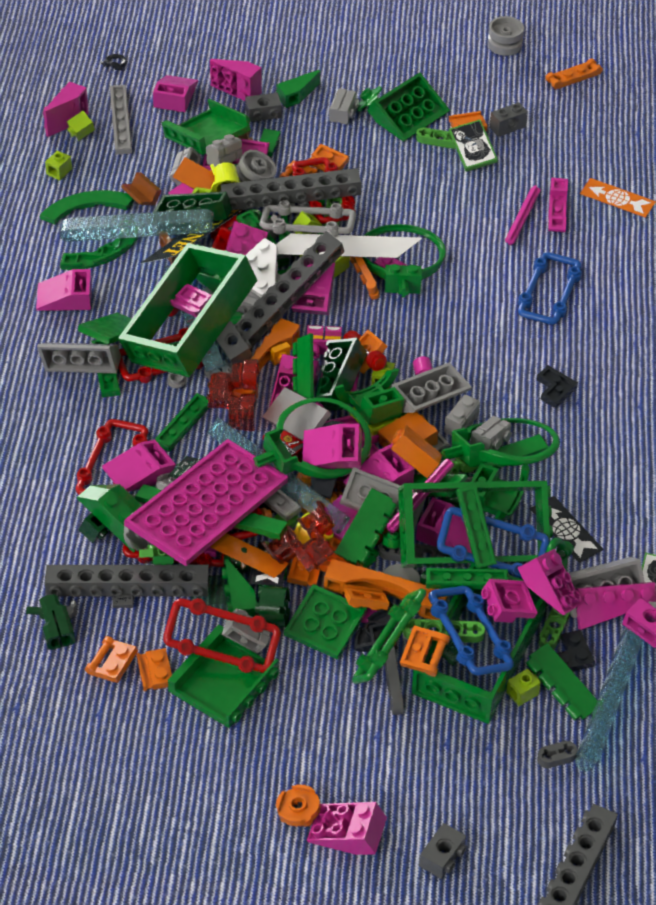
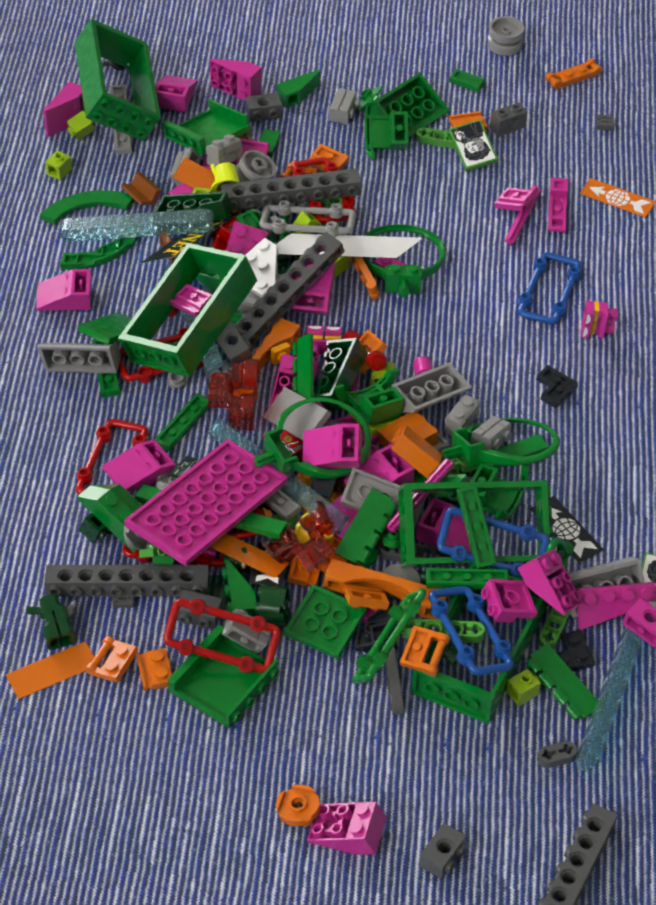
(50, 670): none -> orange sticker
(123, 49): none -> green door
(205, 620): none -> dark grey brick
(384, 130): none -> green piece
(467, 80): none -> green tile
(514, 199): none -> dark pink plate
(598, 319): none -> dark pink hips
(605, 122): none -> dark grey tile

